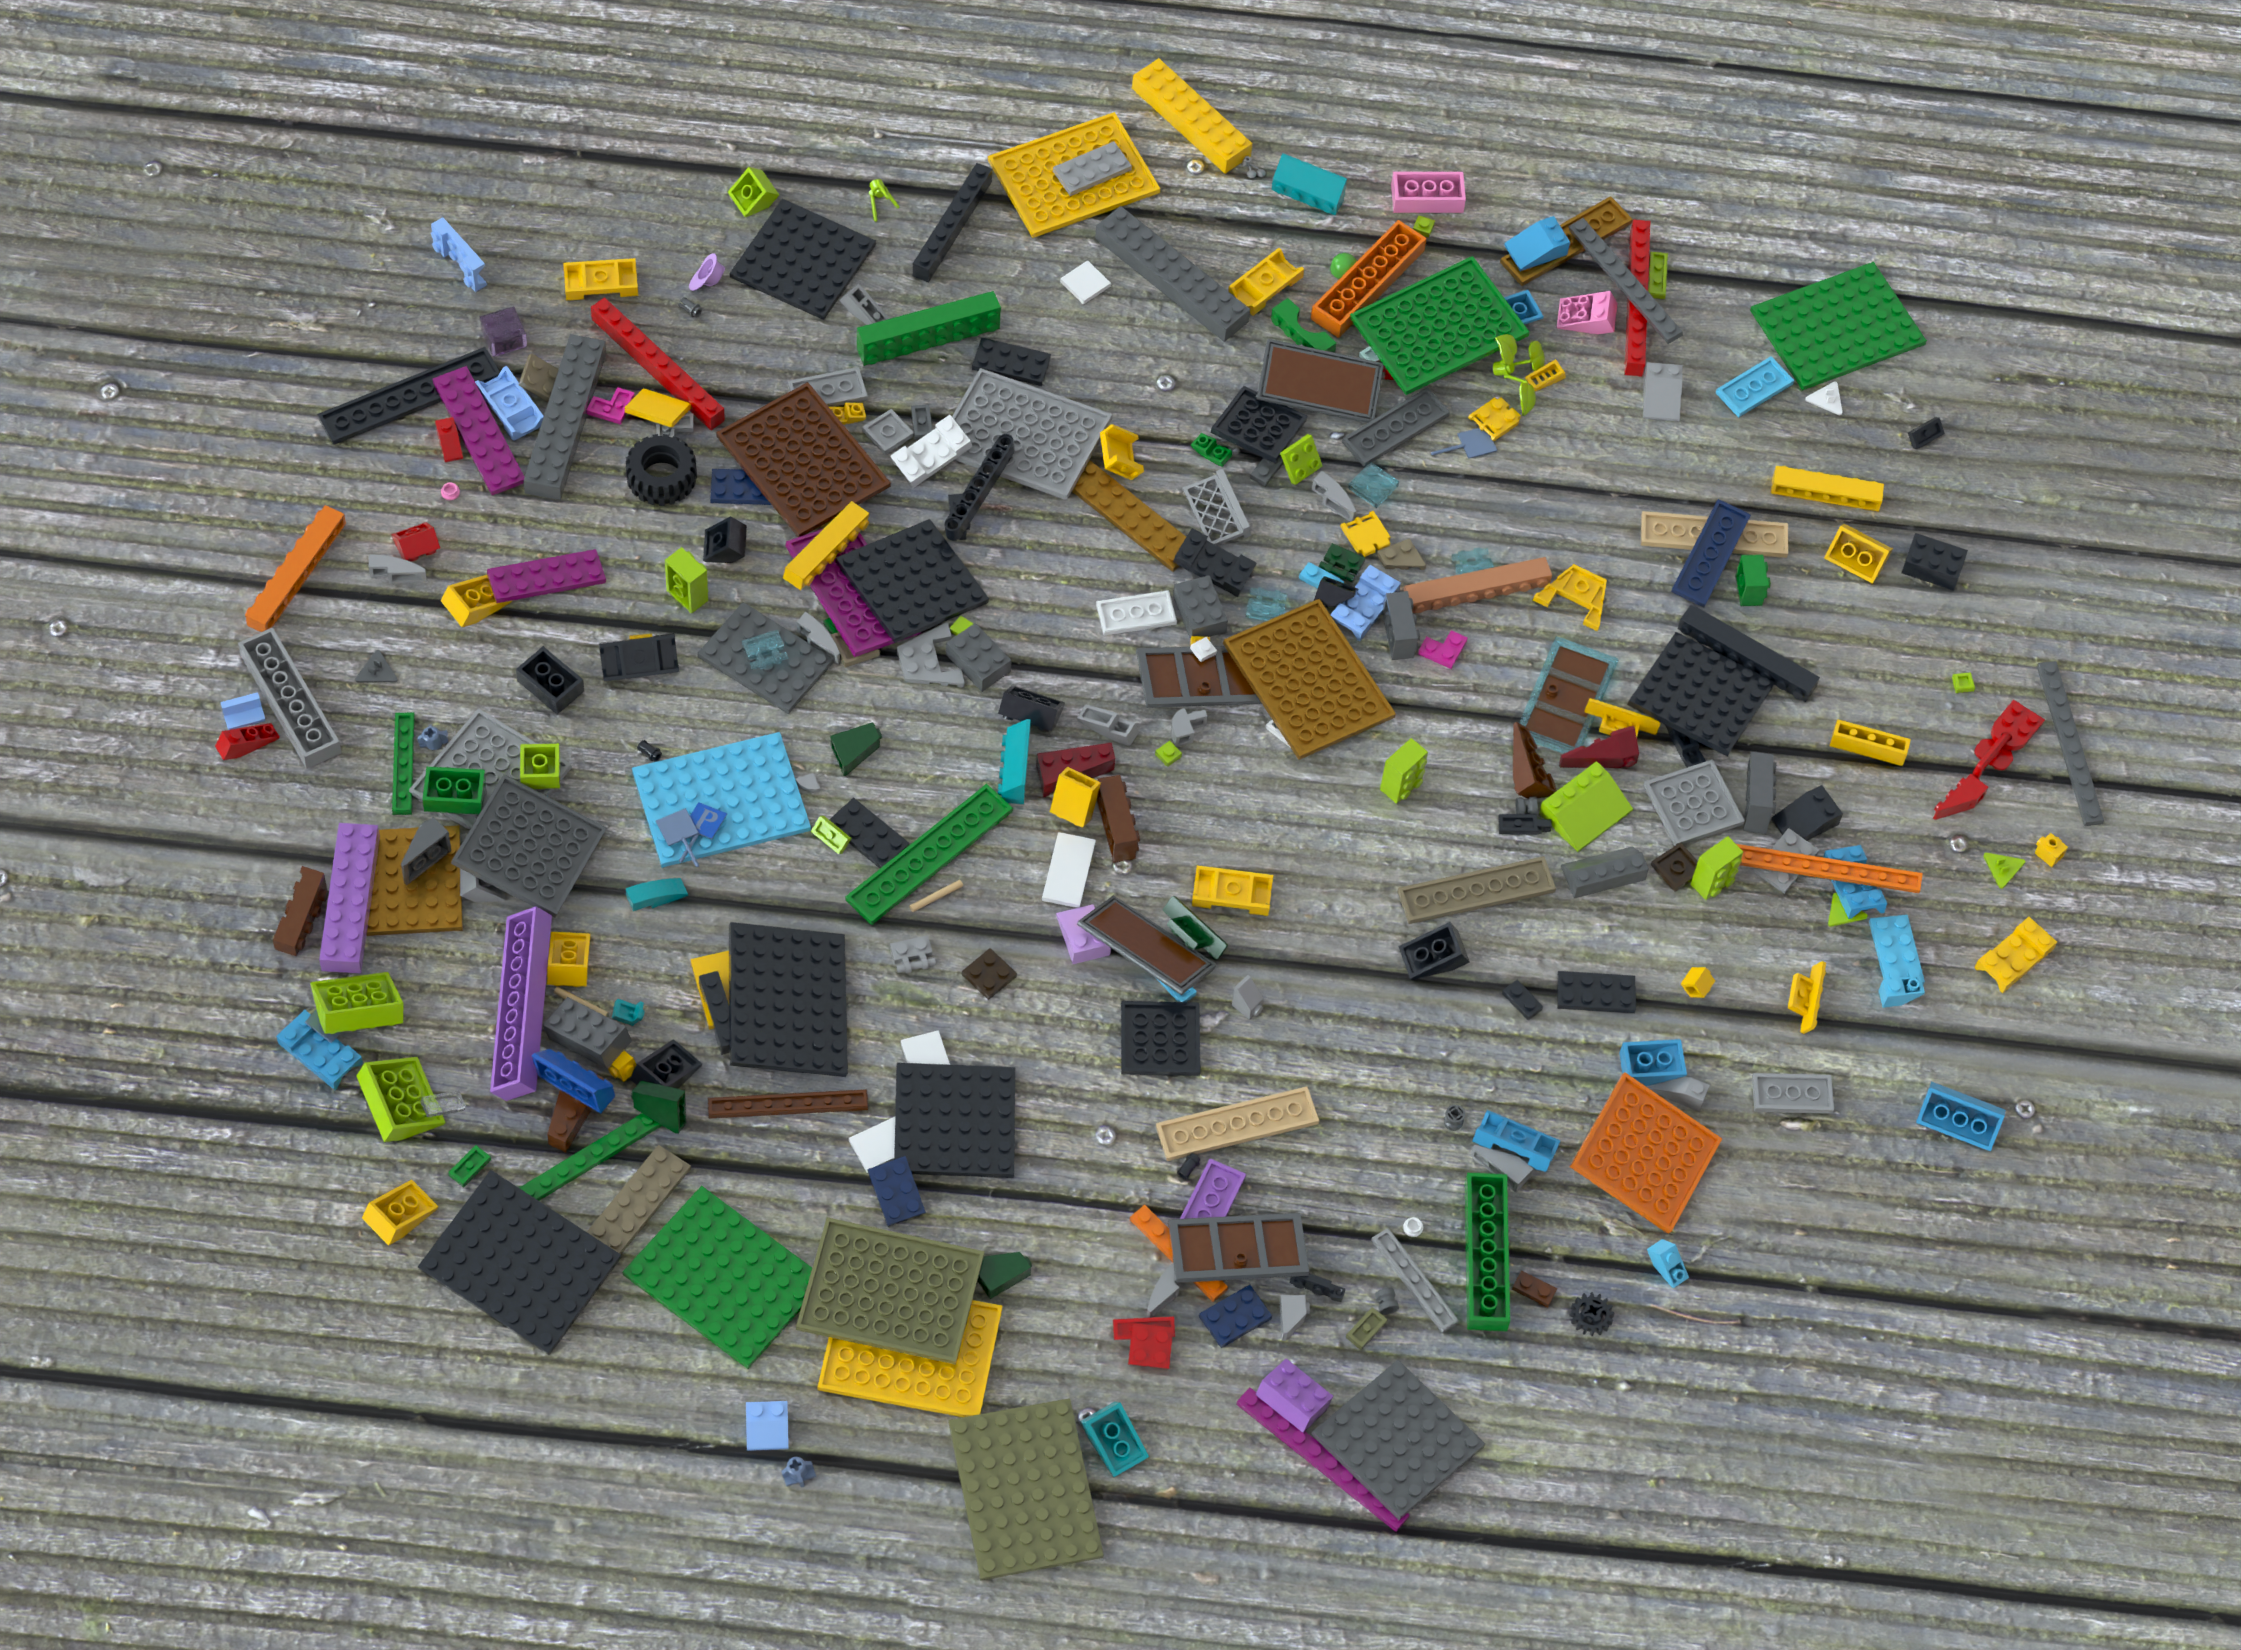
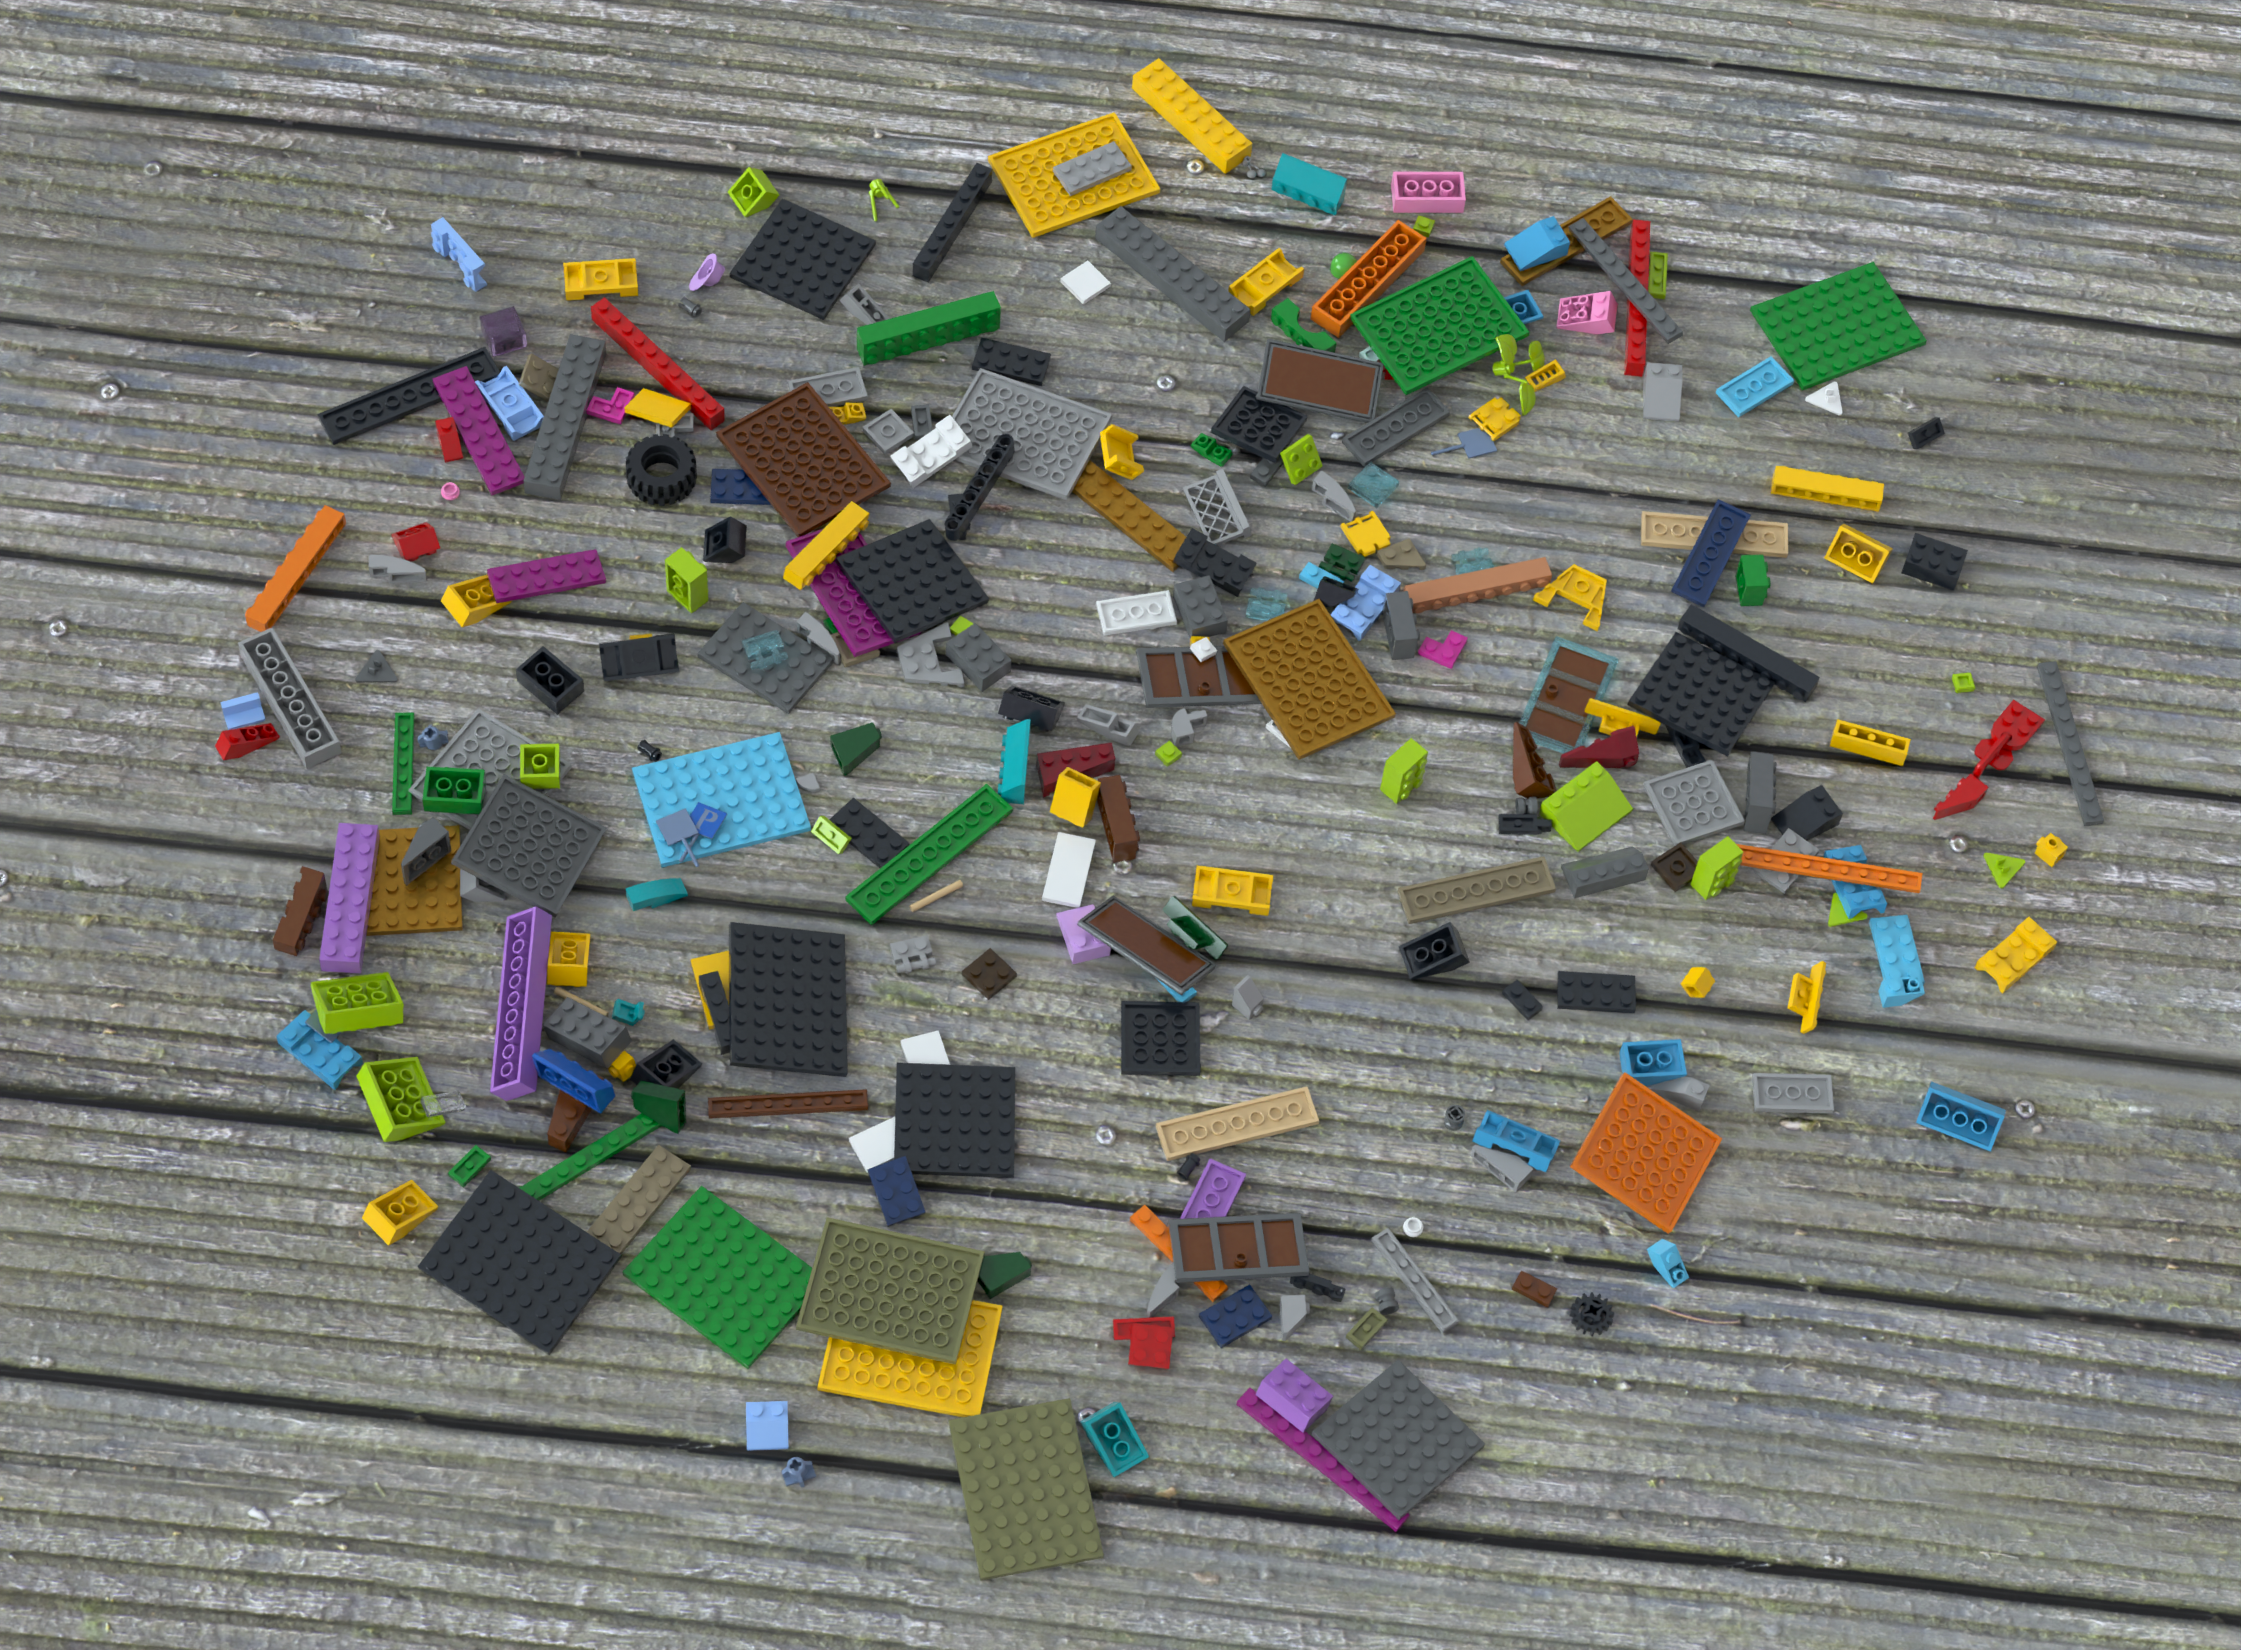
(1487, 1252): green brick -> none

